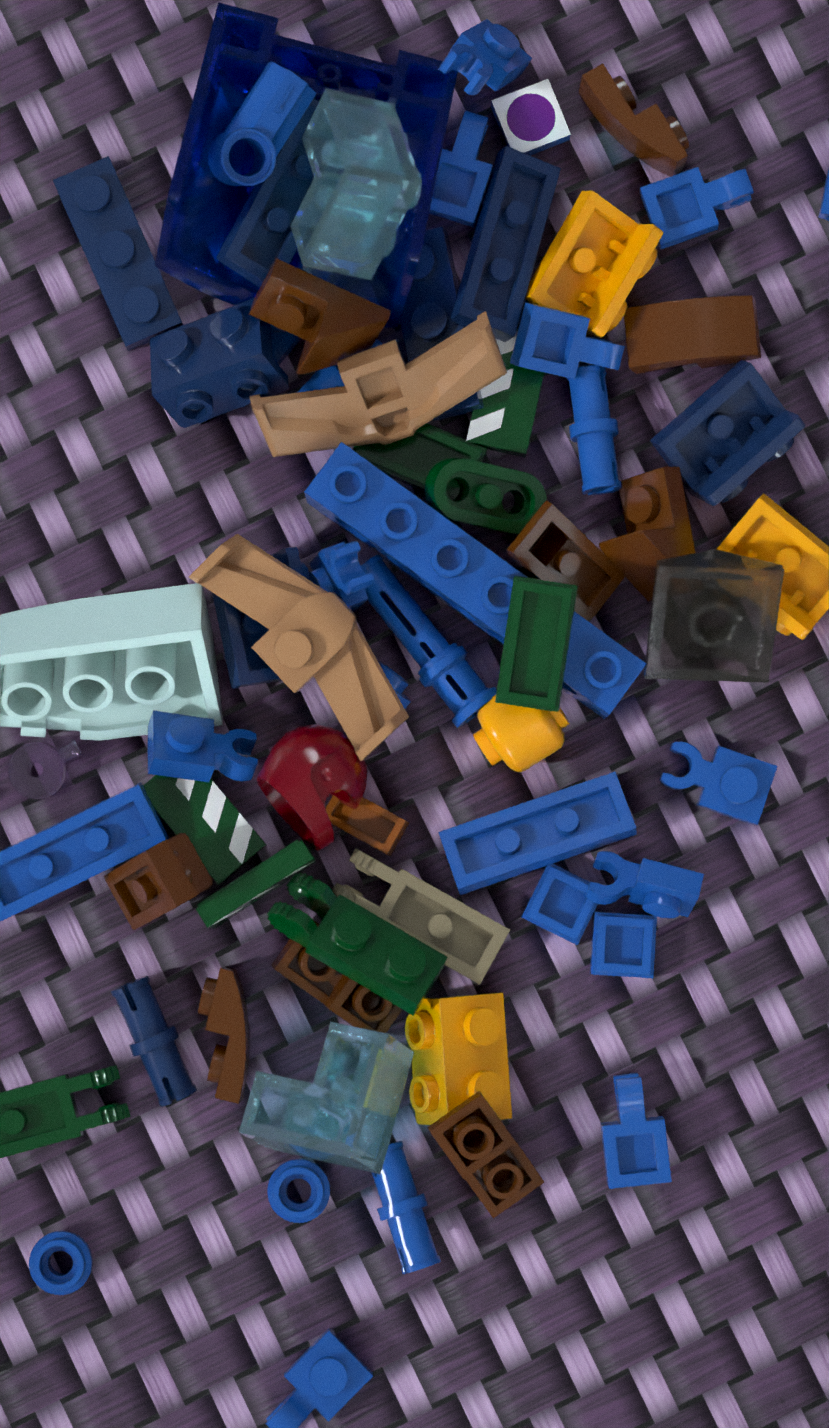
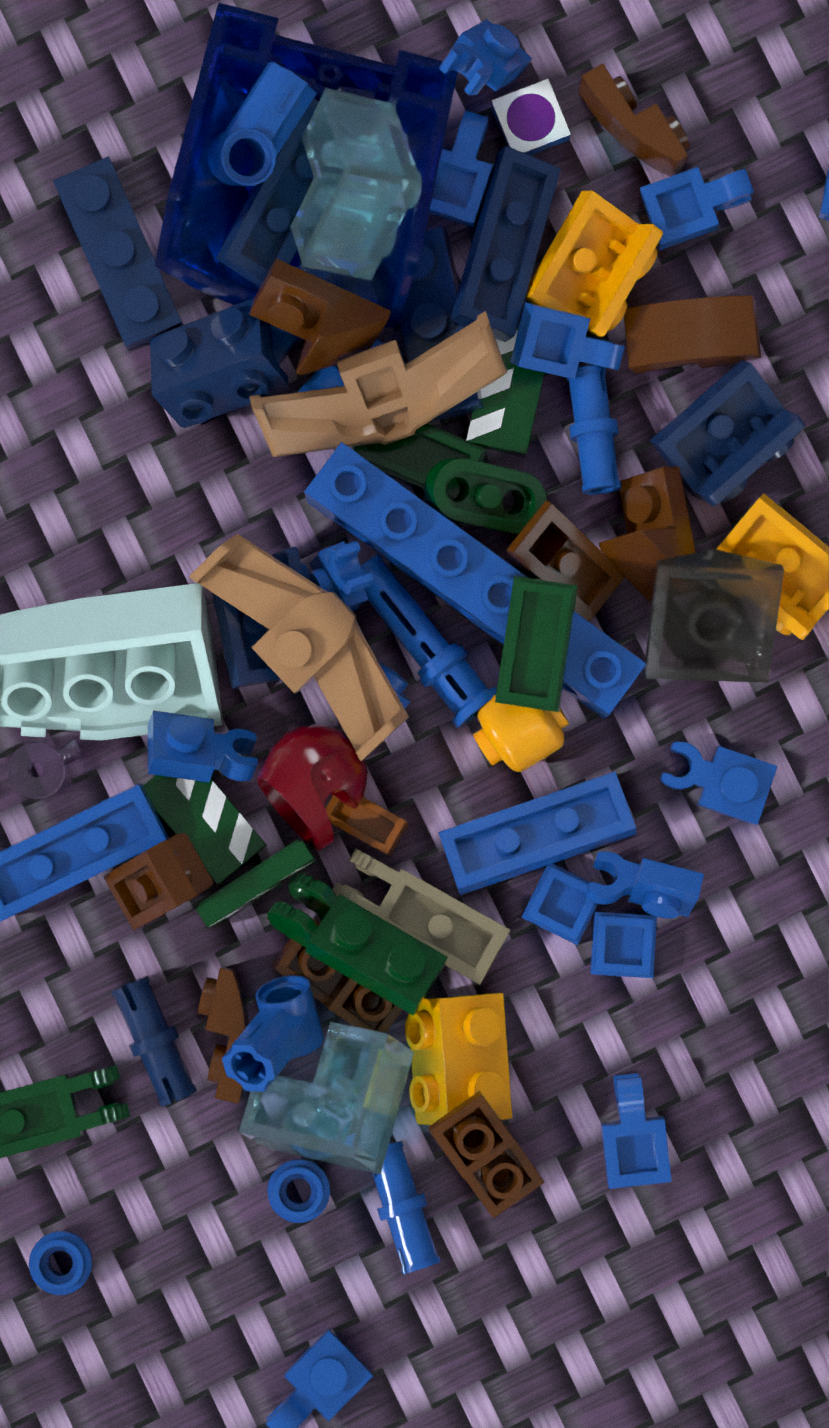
(280, 1031): none -> blue piece

